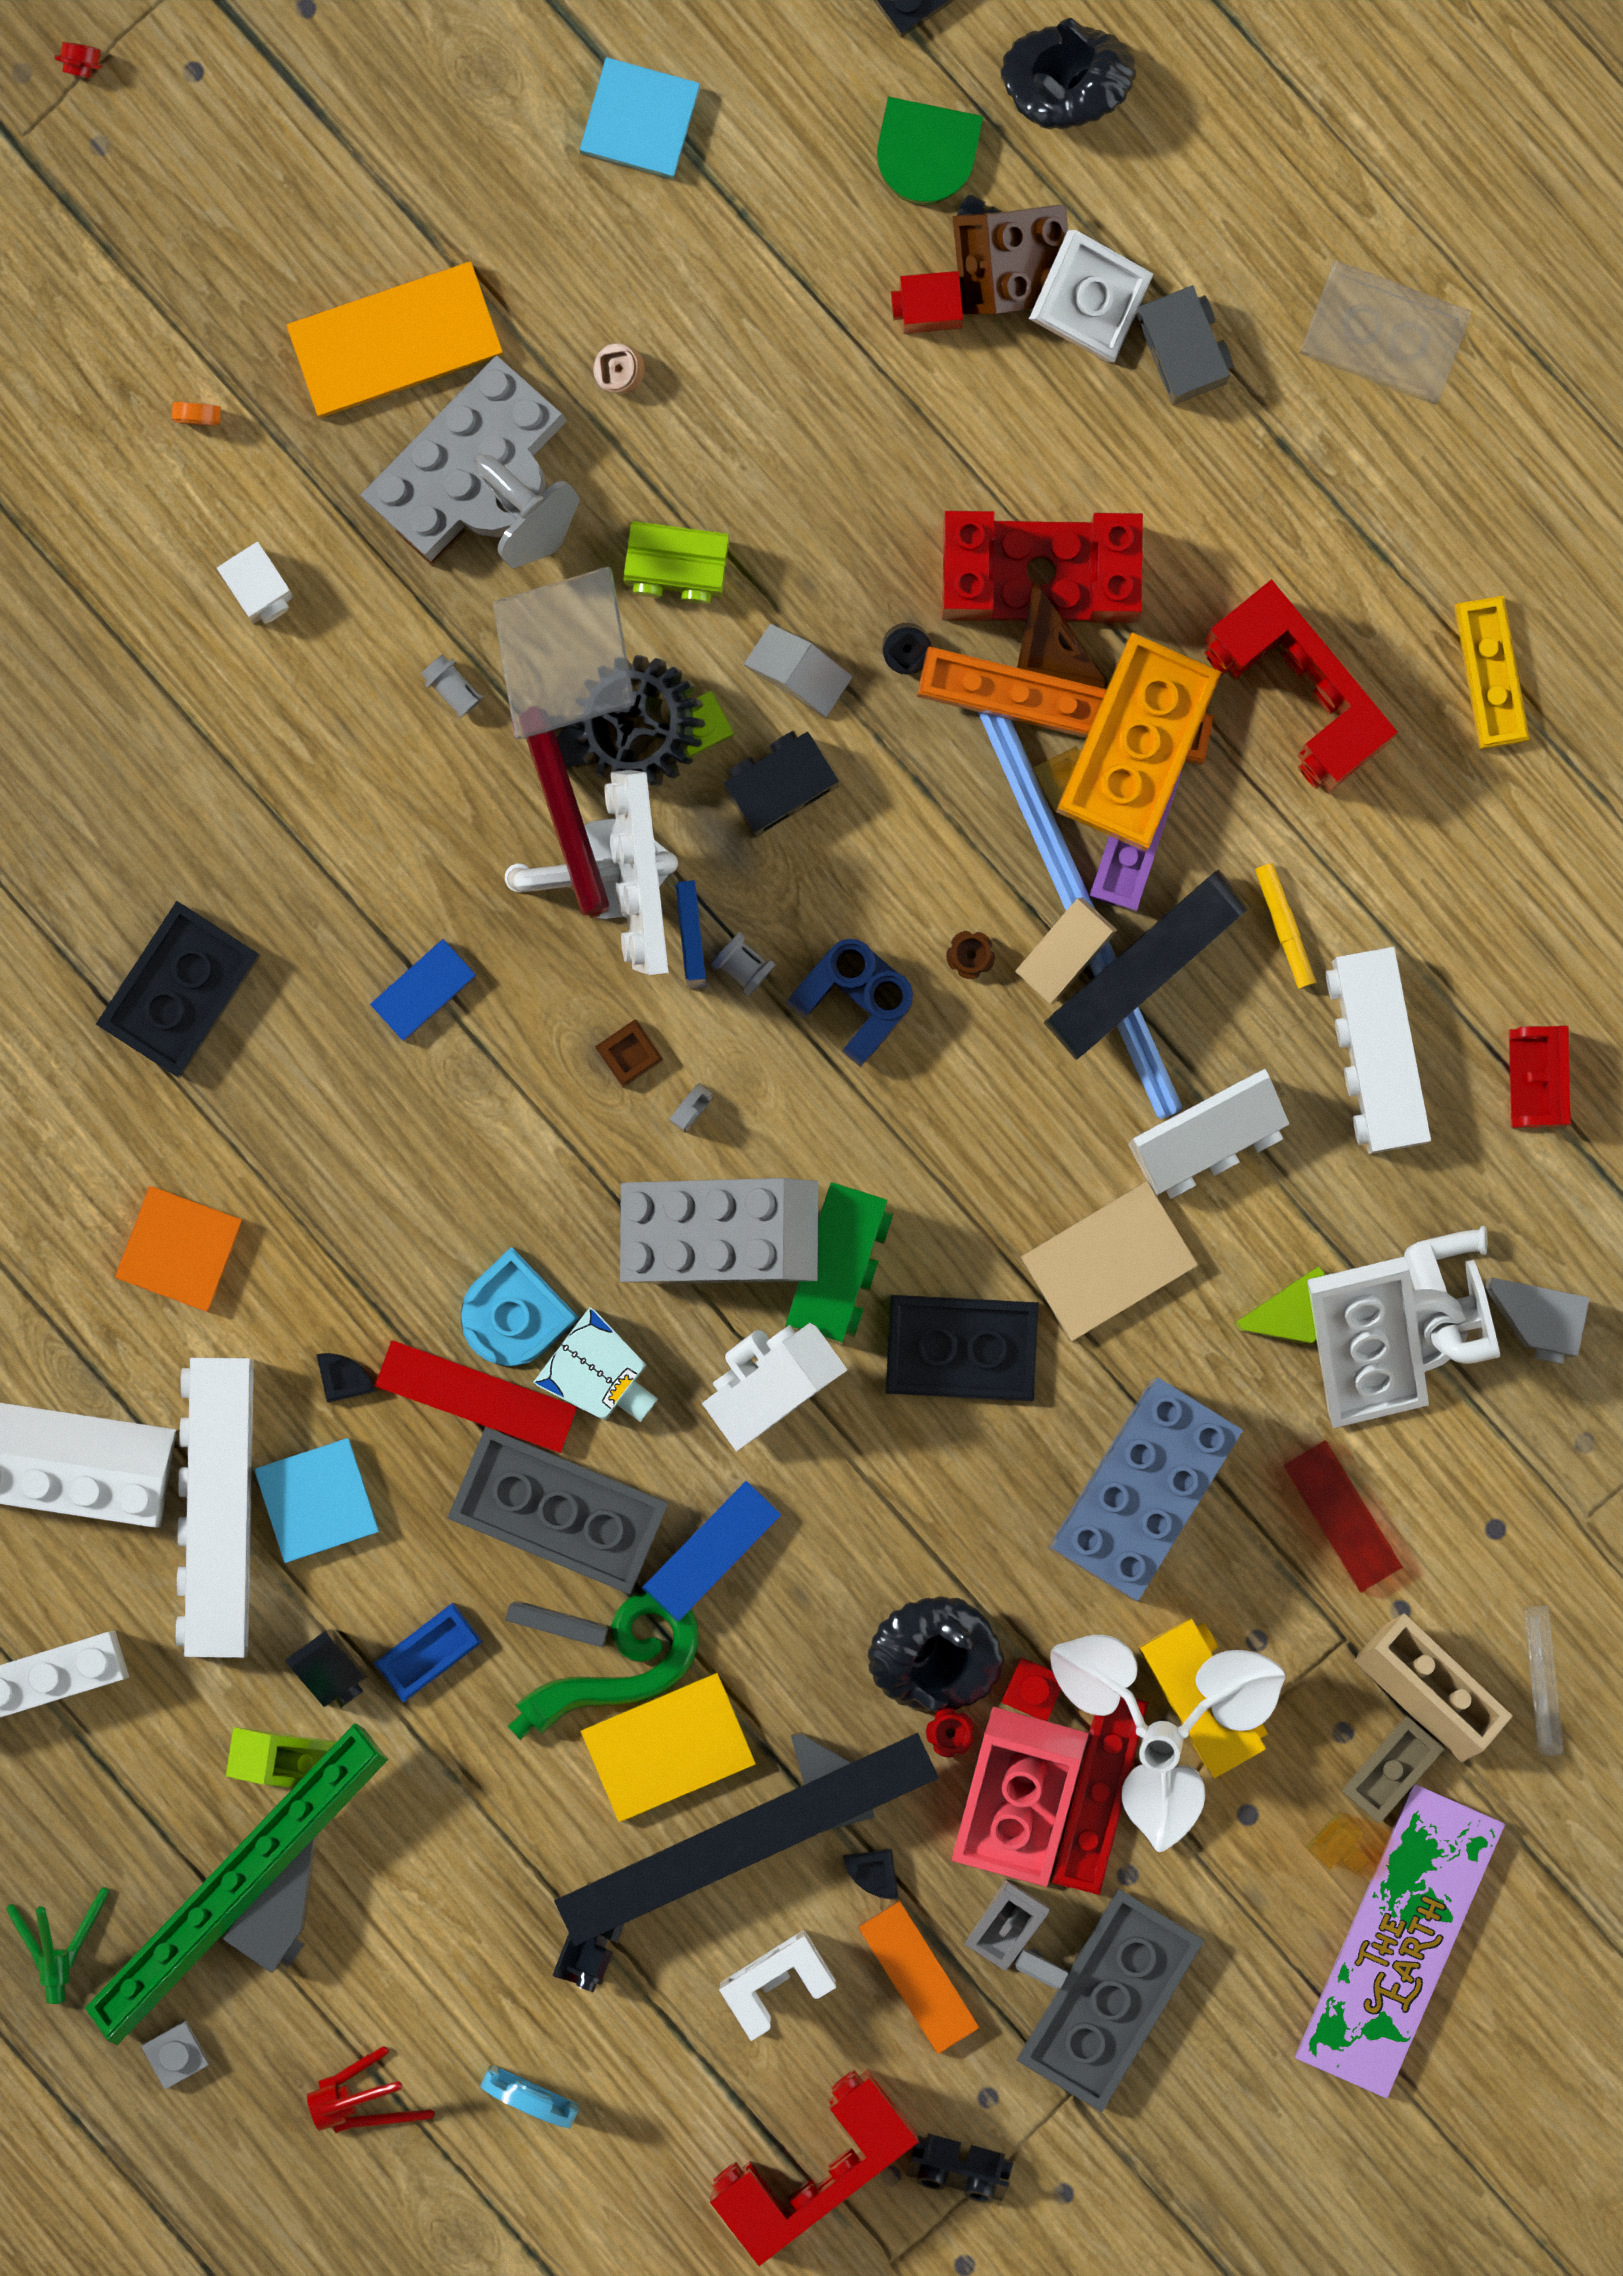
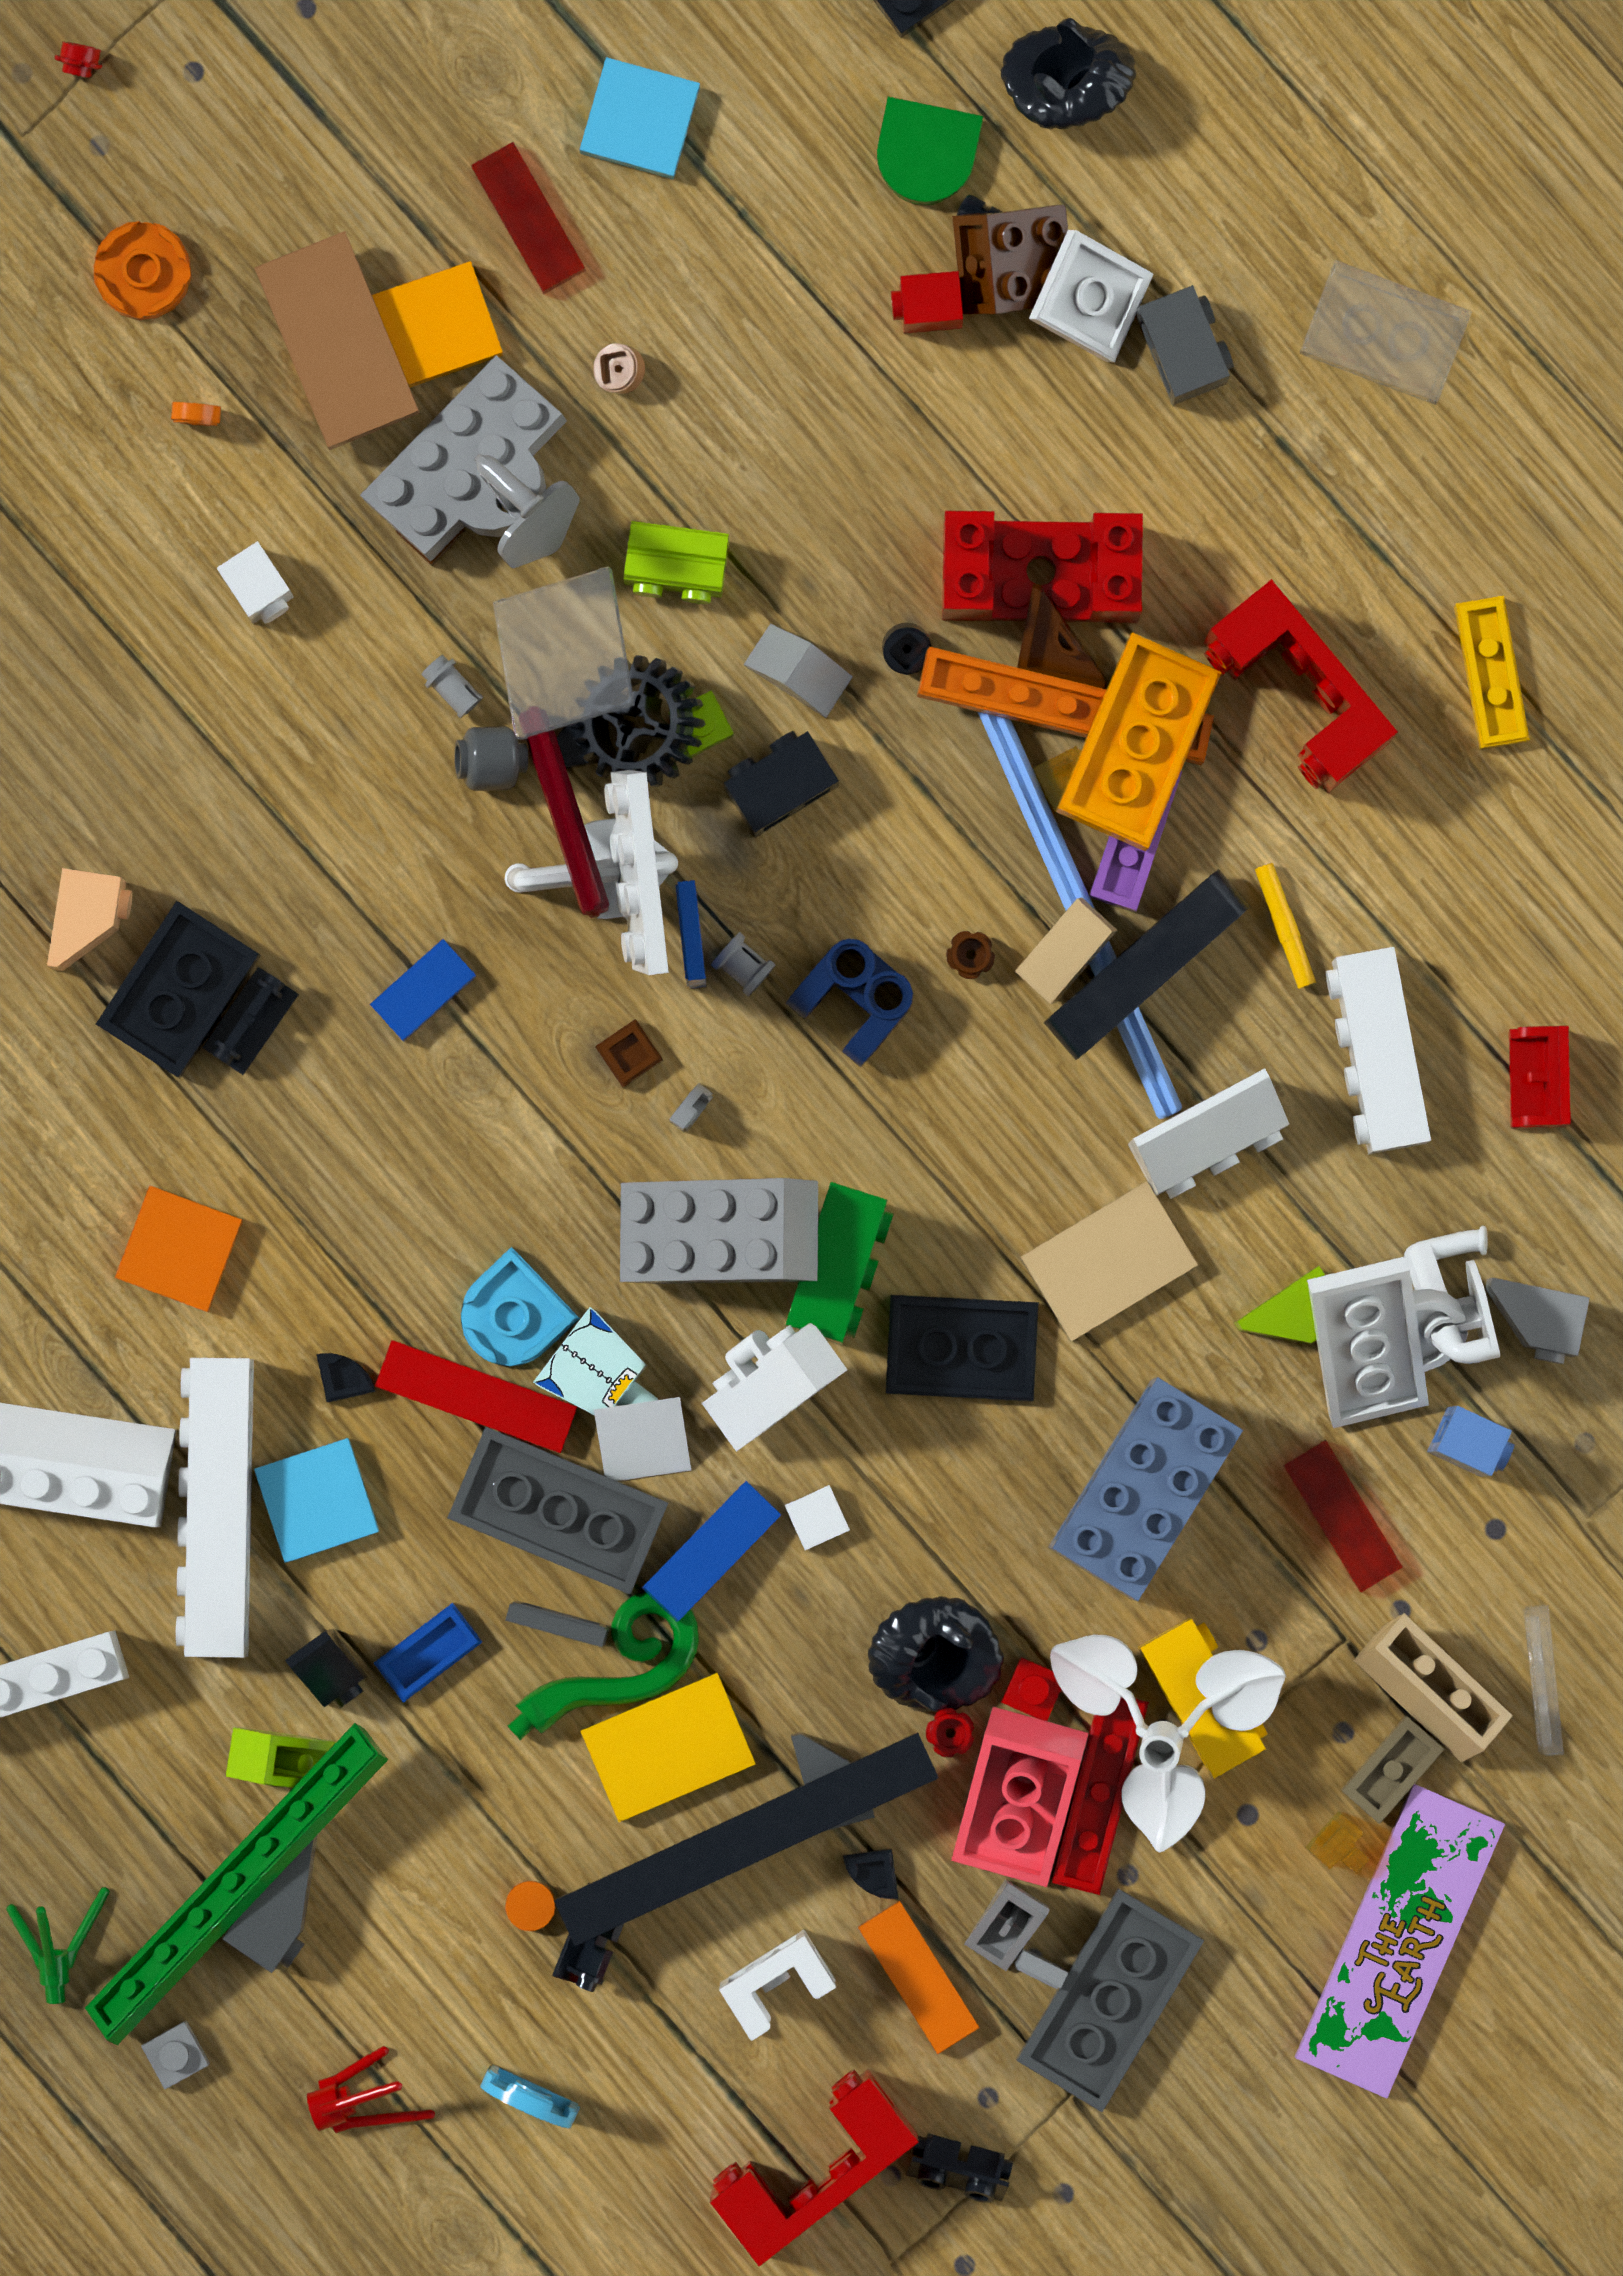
(86, 914): none -> light nougat slope
(142, 270): none -> orange tile
(250, 1020): none -> black hinge
(337, 340): none -> medium nougat tile
(490, 758): none -> dark grey head
(528, 218): none -> clear red tile
(530, 1905): none -> orange tile
(642, 1439): none -> white sticker
(817, 1517): none -> white tile
(1471, 1442): none -> medium blue brick

